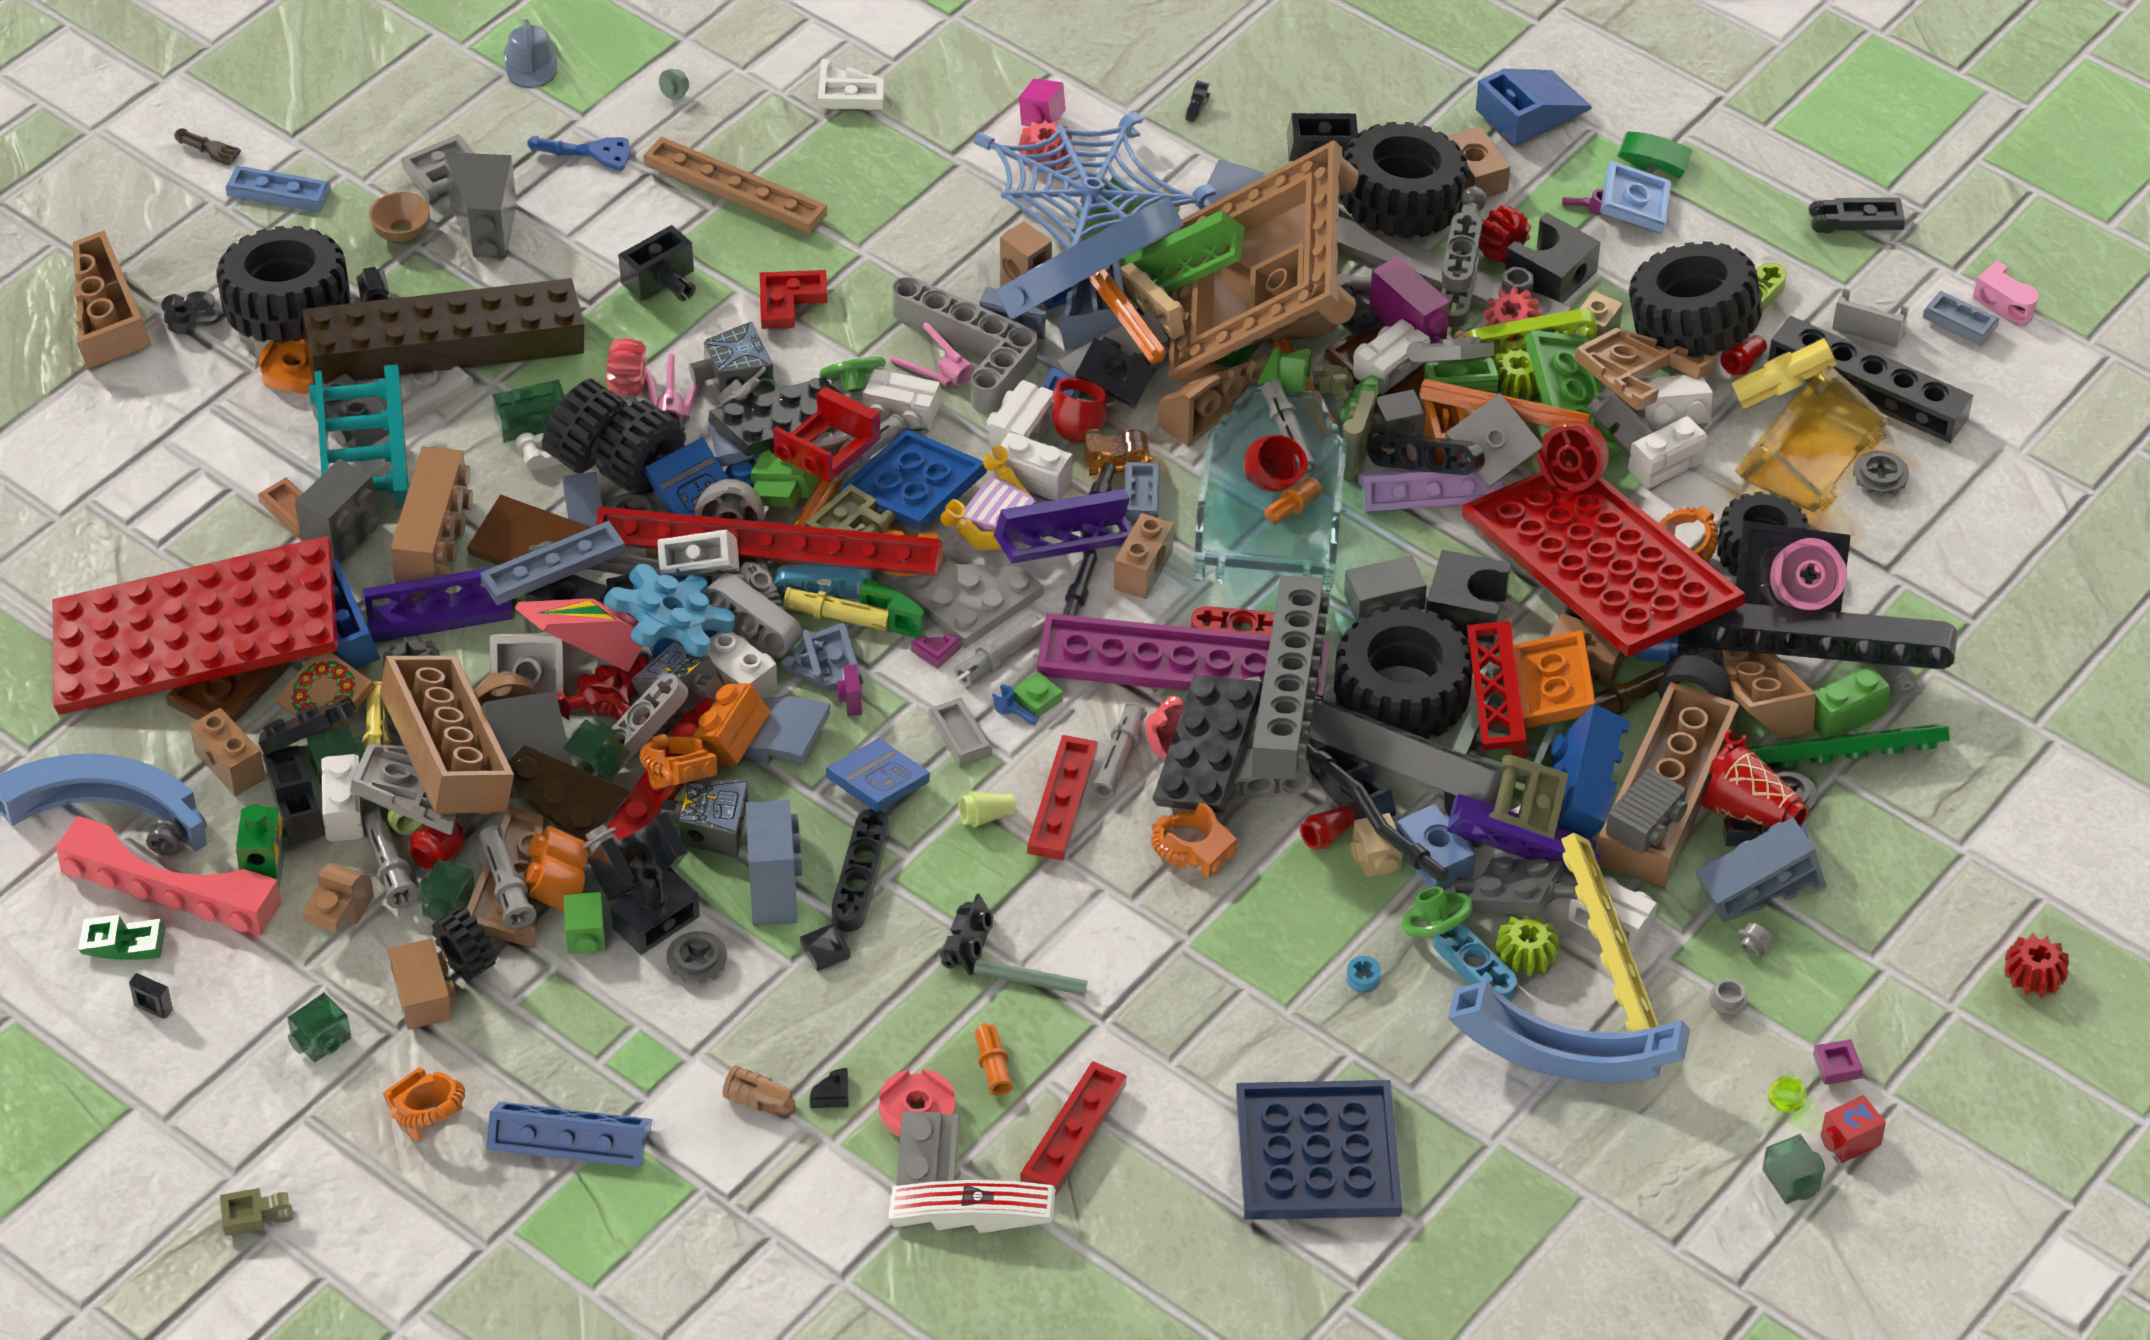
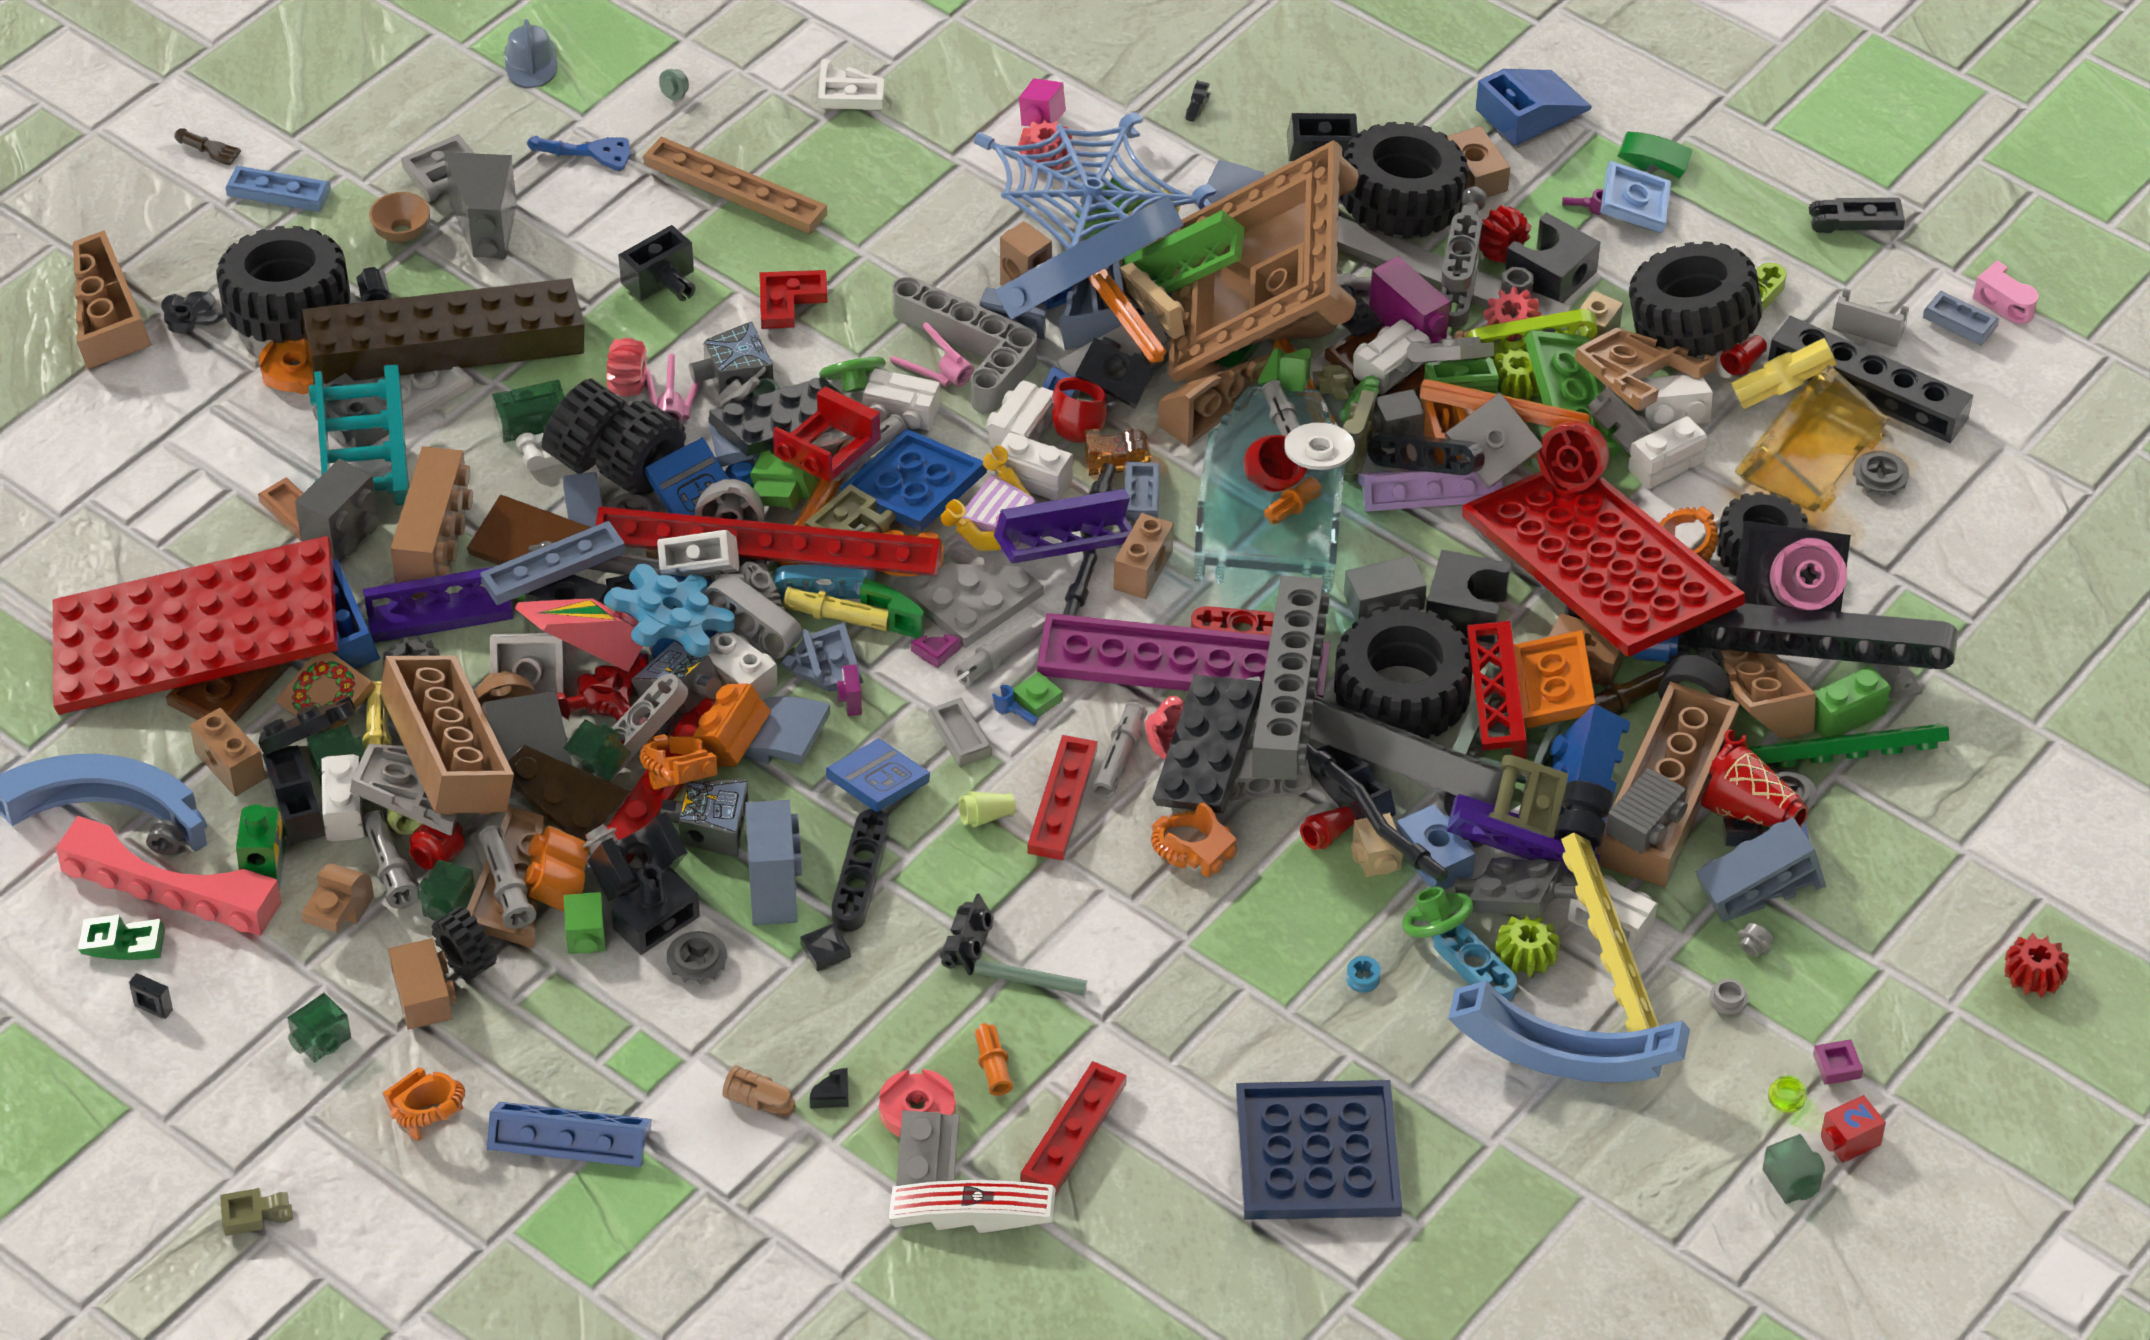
(1319, 446): none -> white dish
(1585, 807): none -> black wheel

